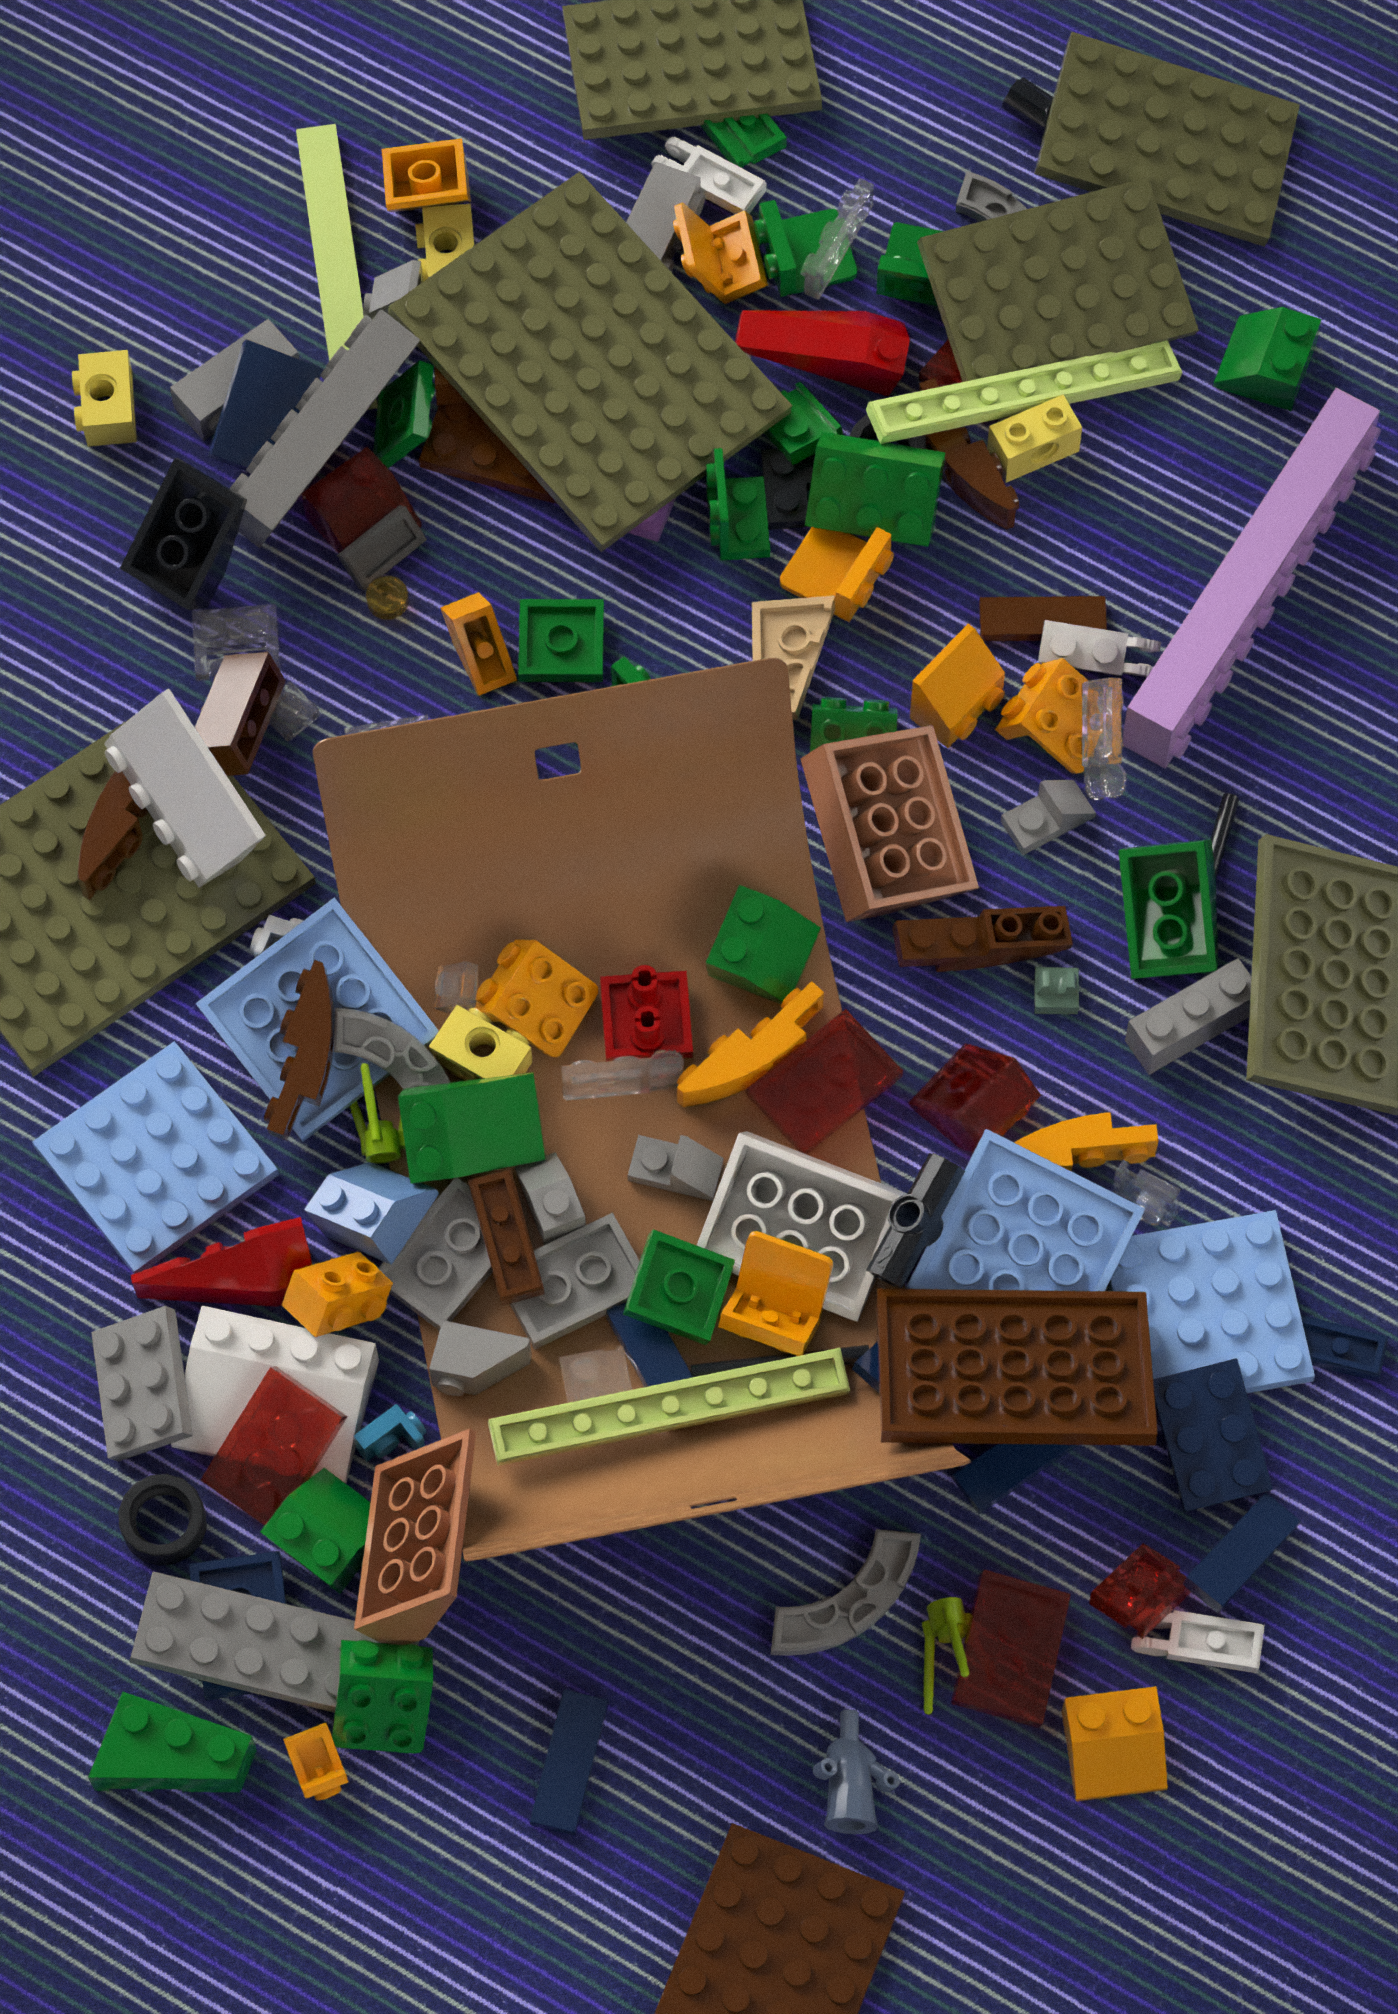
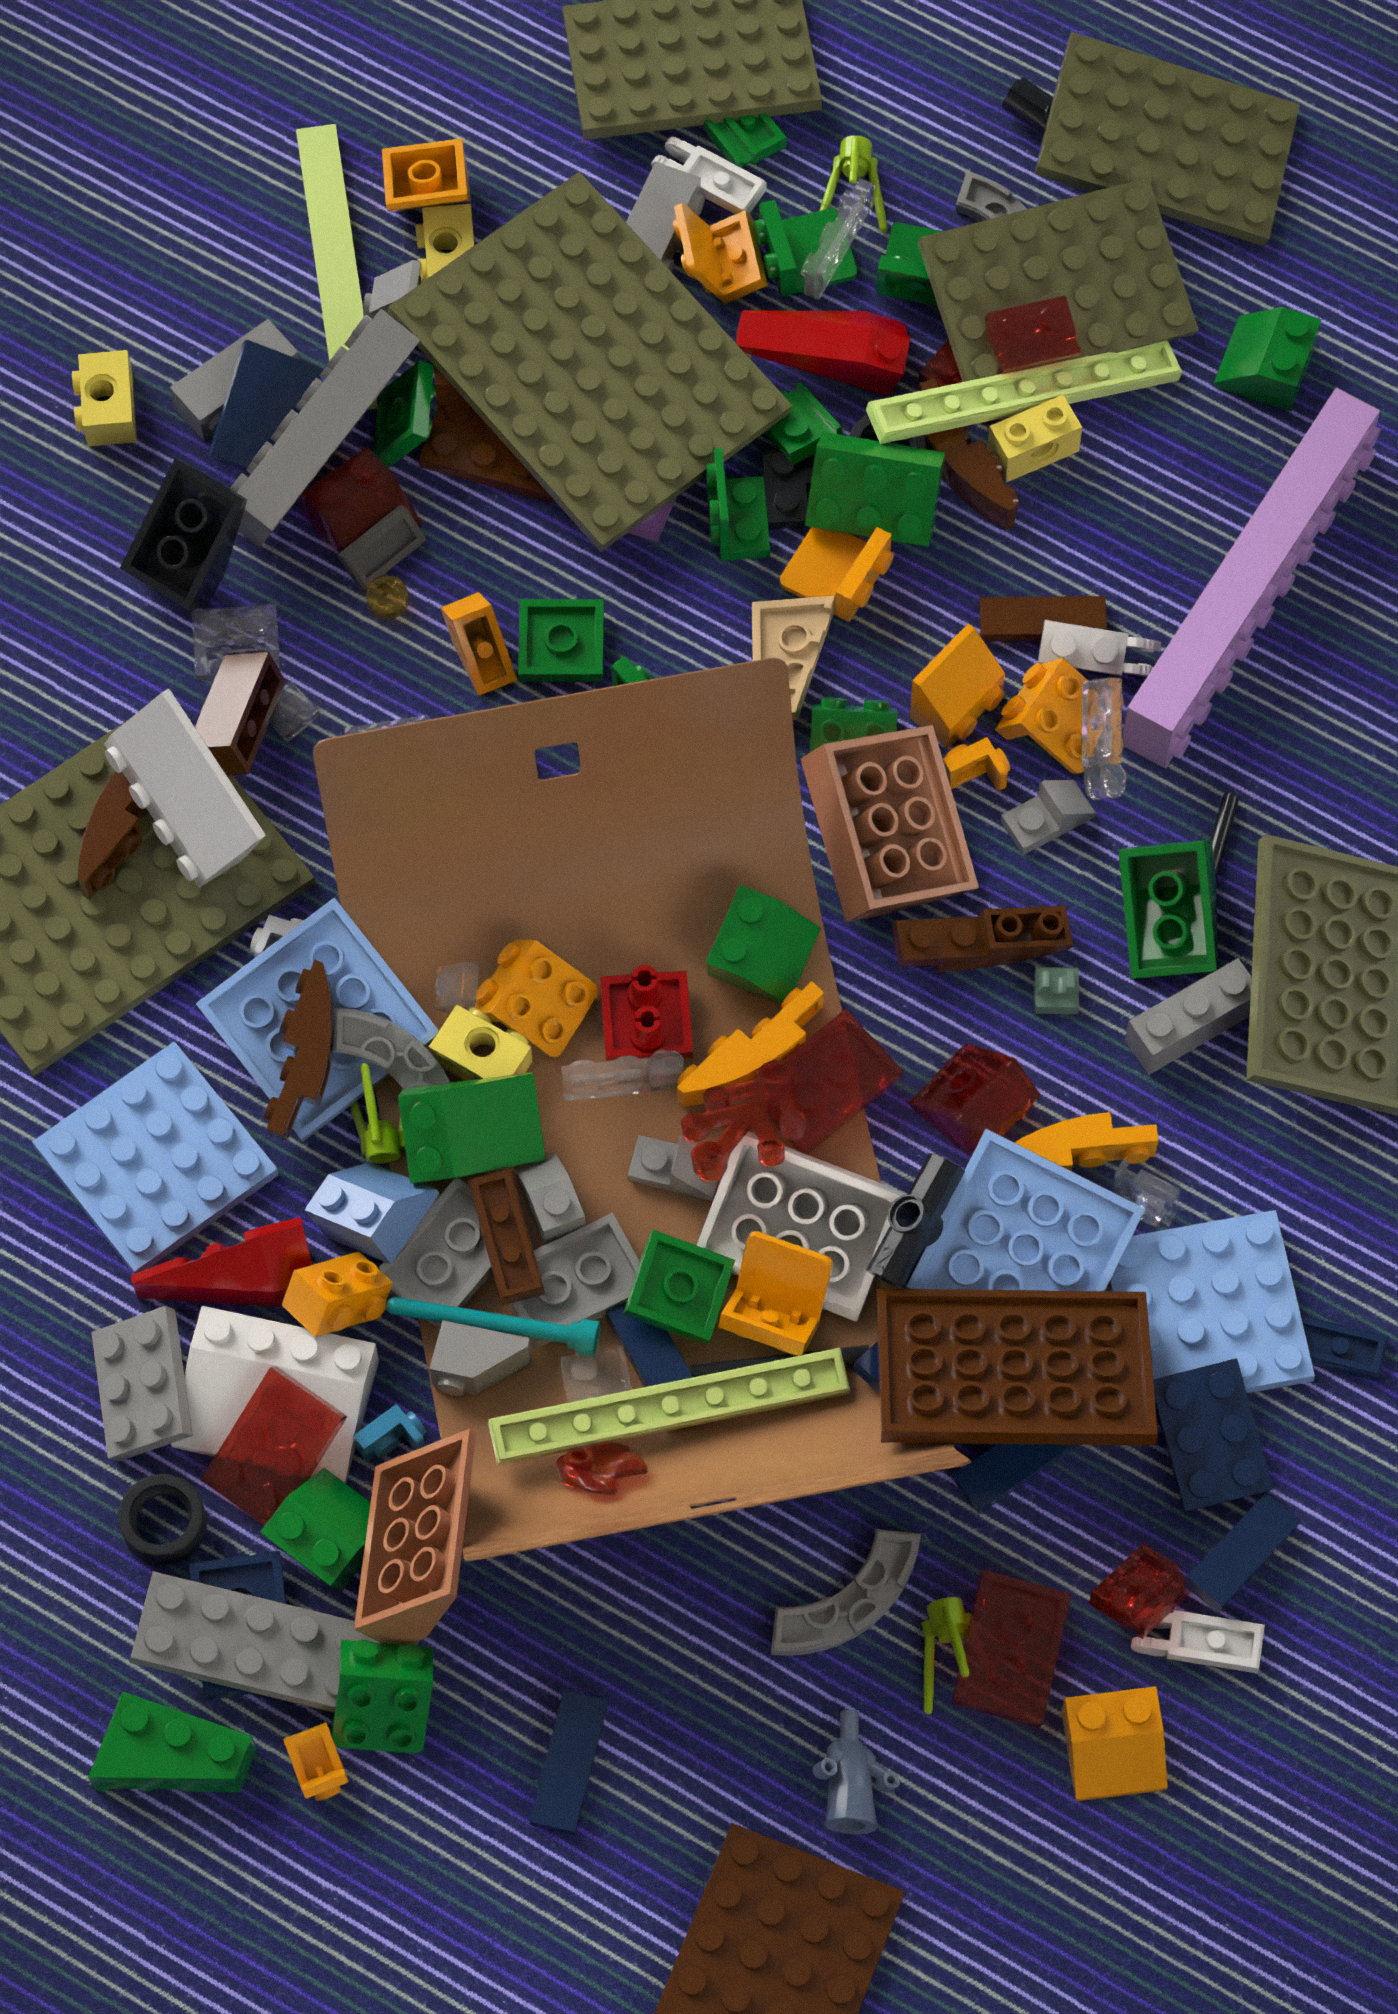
(578, 1336): none -> teal piece
(599, 1467): none -> clear red plate
(774, 1082): none -> clear red plant
(855, 162): none -> lime plant
(971, 761): none -> light orange bracket
(1032, 334): none -> clear red plate

